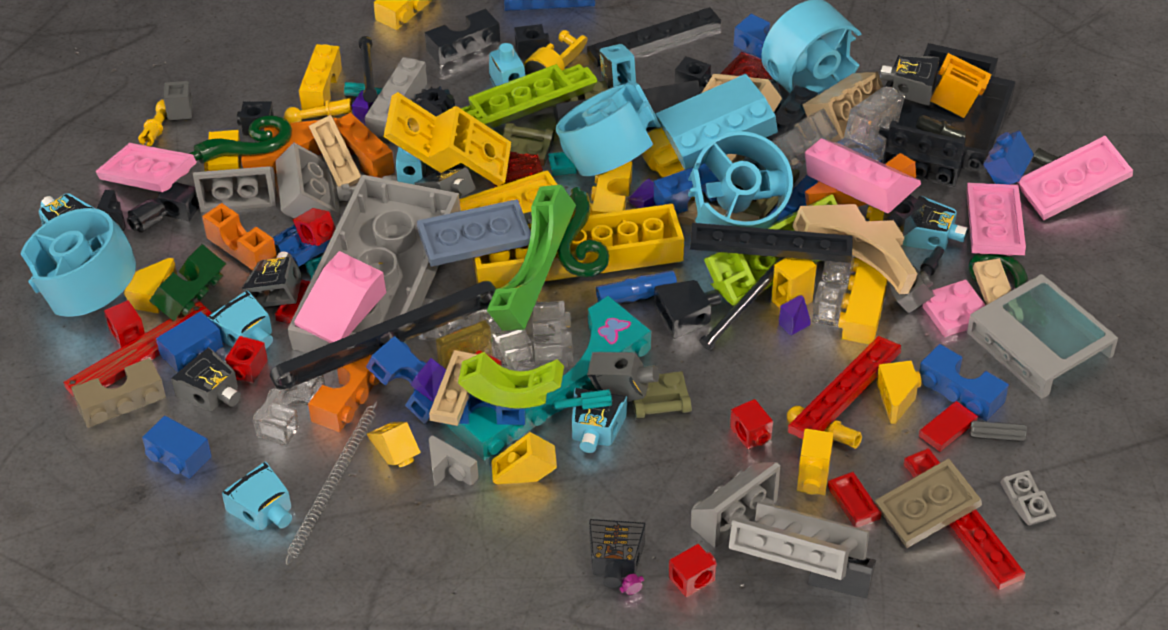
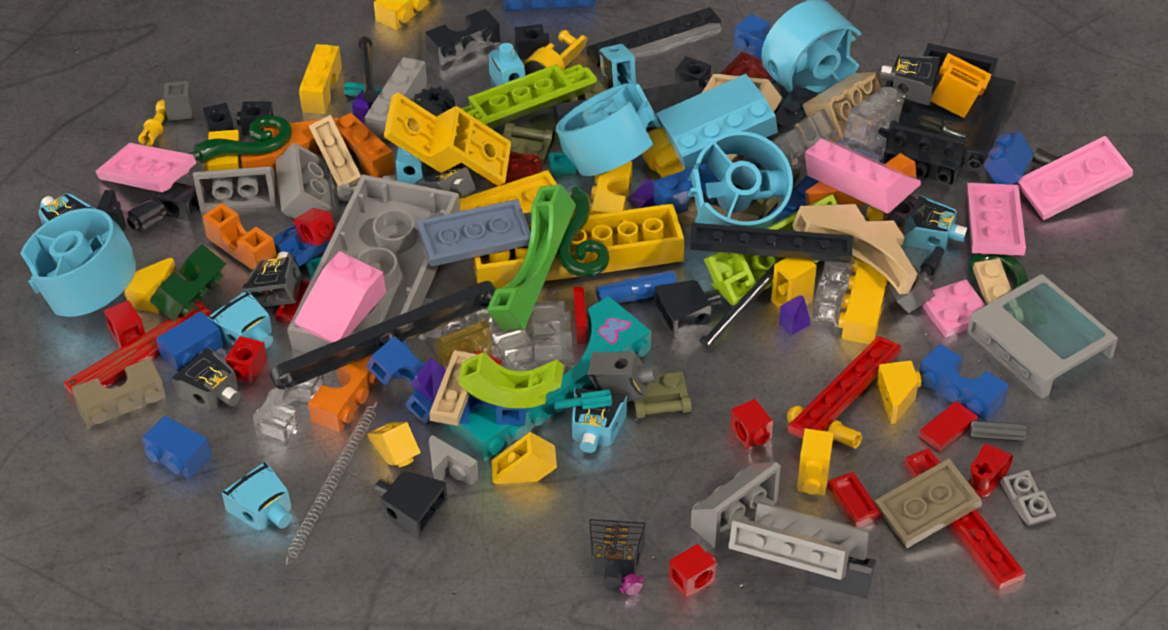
(218, 118): none -> black brick
(332, 108): yellow pin -> none
(412, 501): none -> black torso
(580, 315): none -> red tile
(989, 469): none -> red piece

